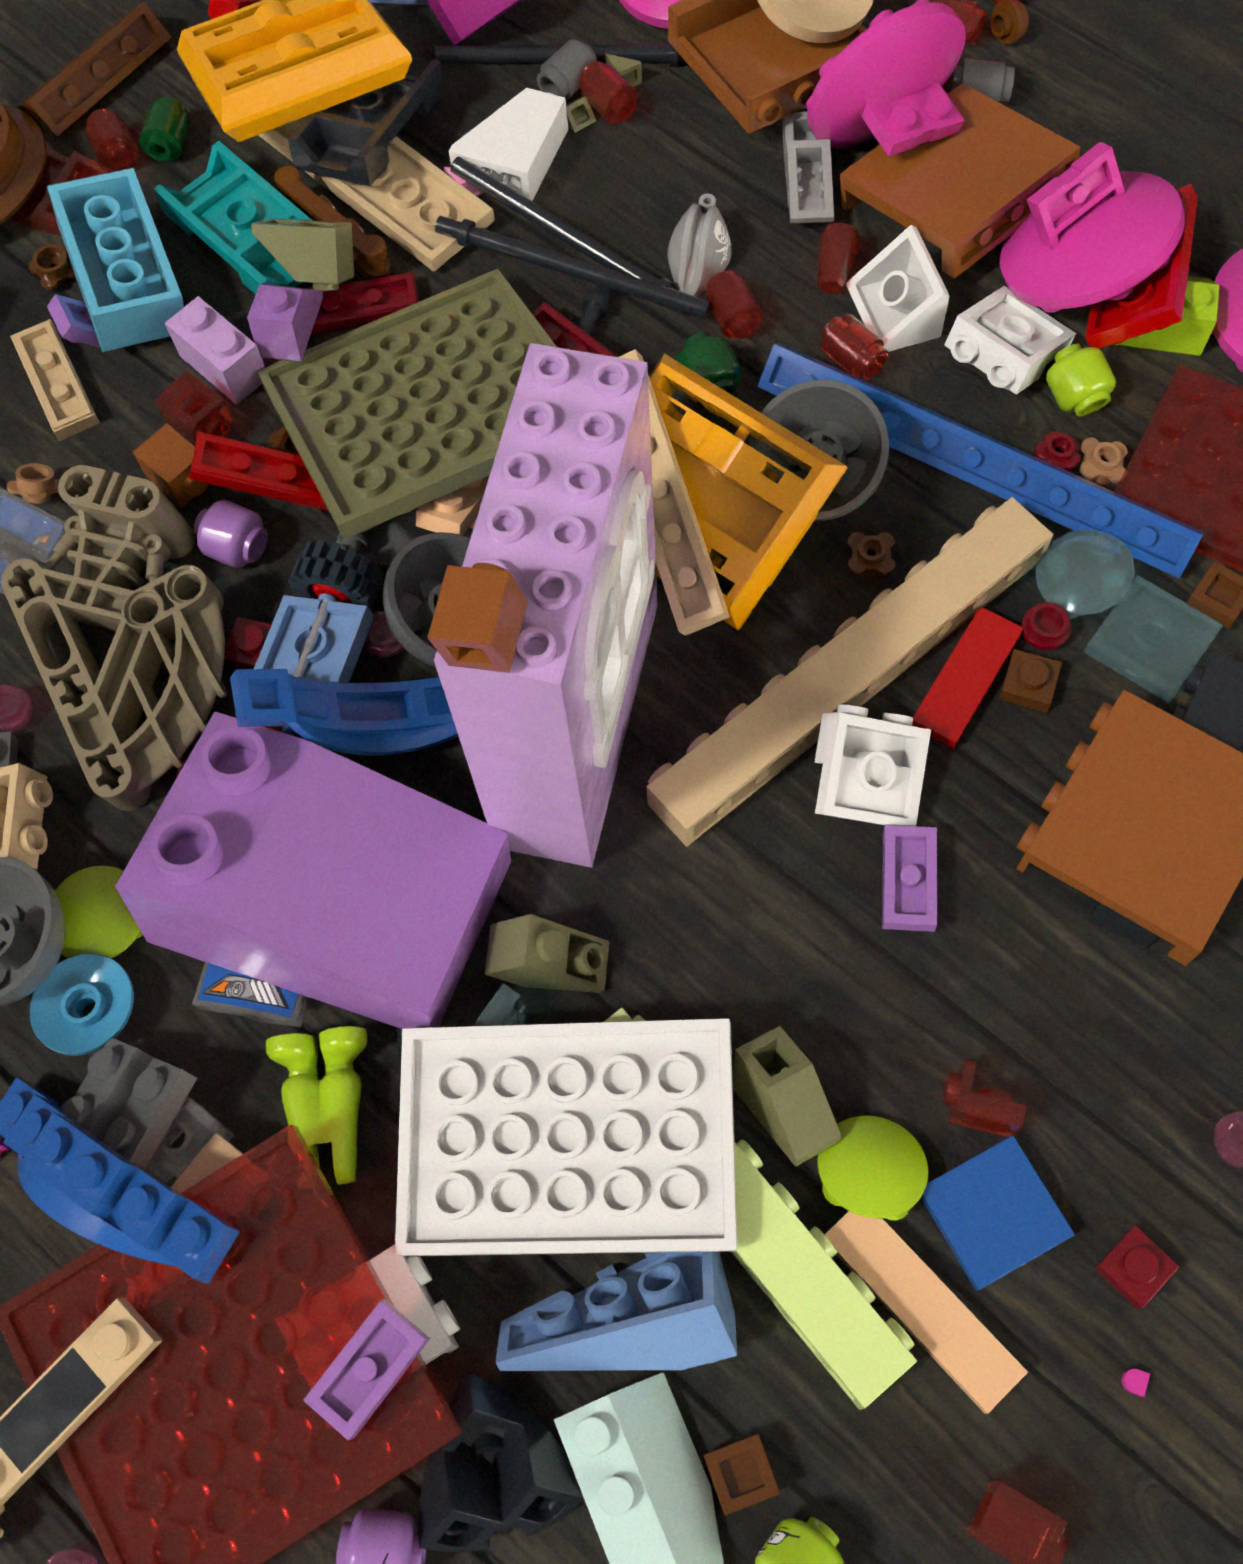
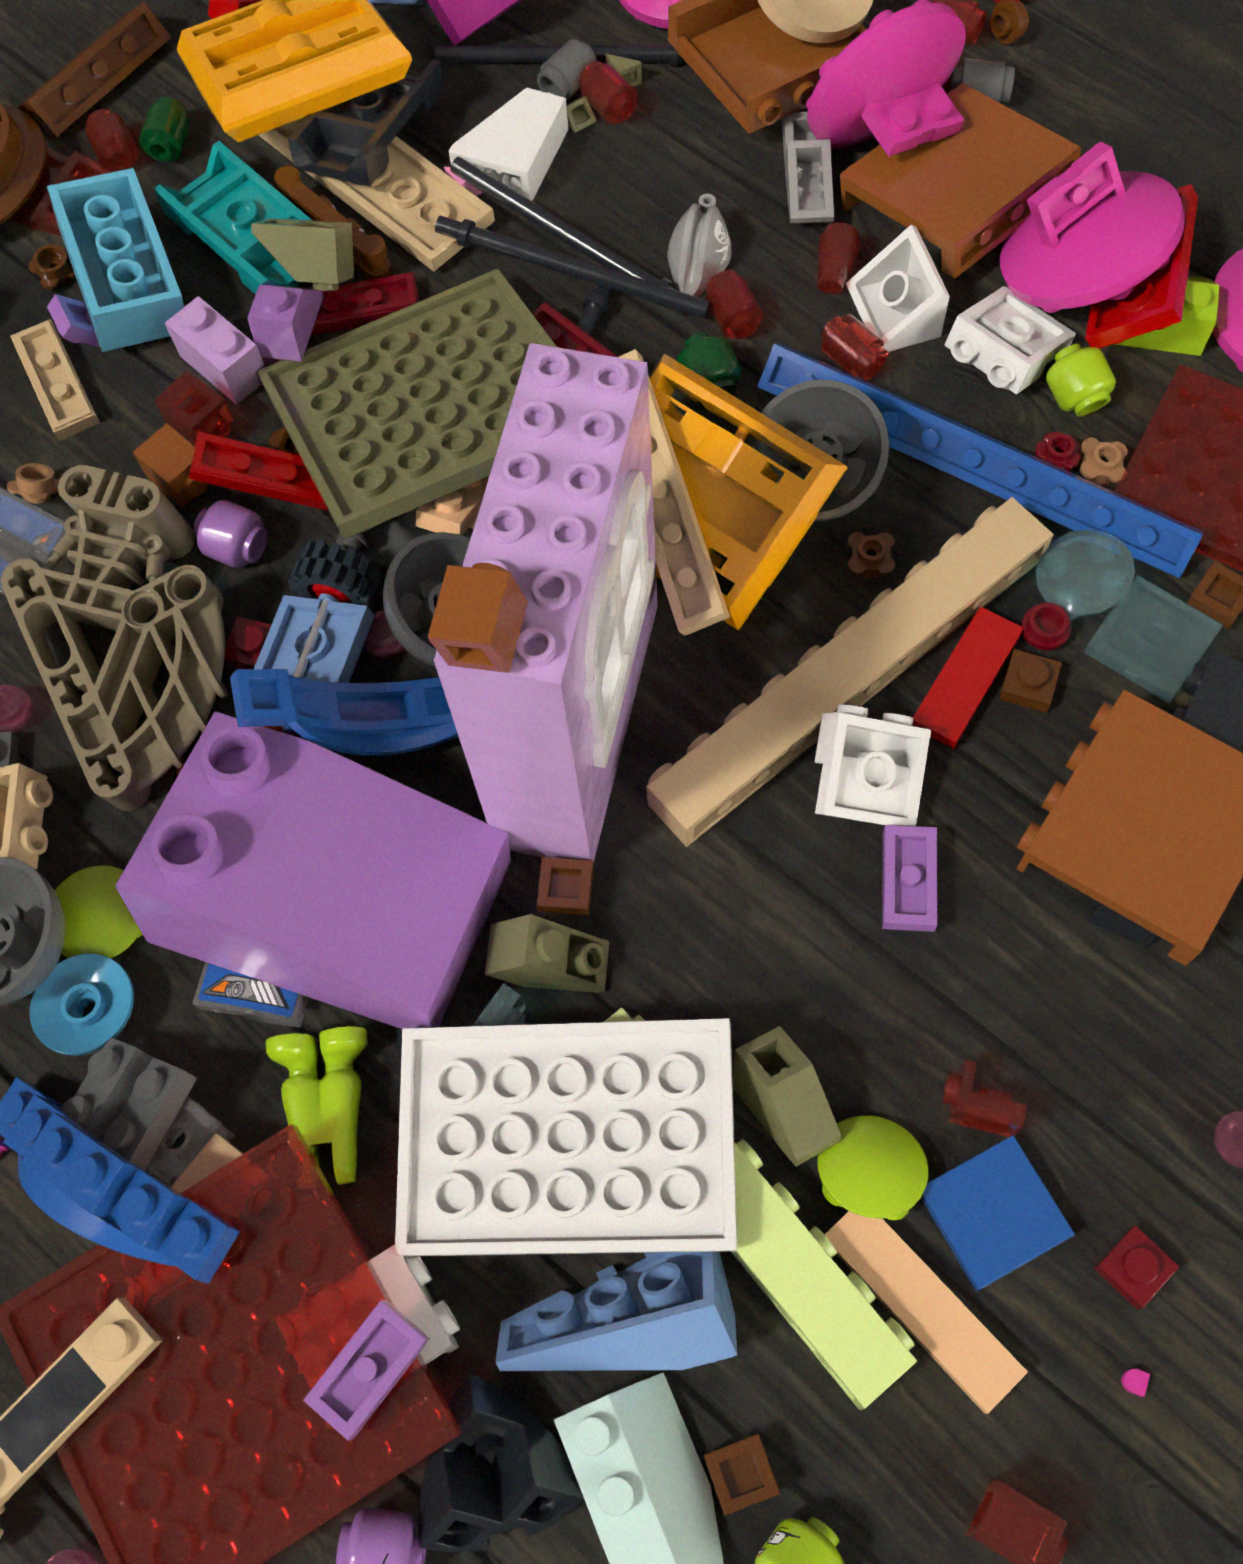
(565, 886): none -> reddish brown plate

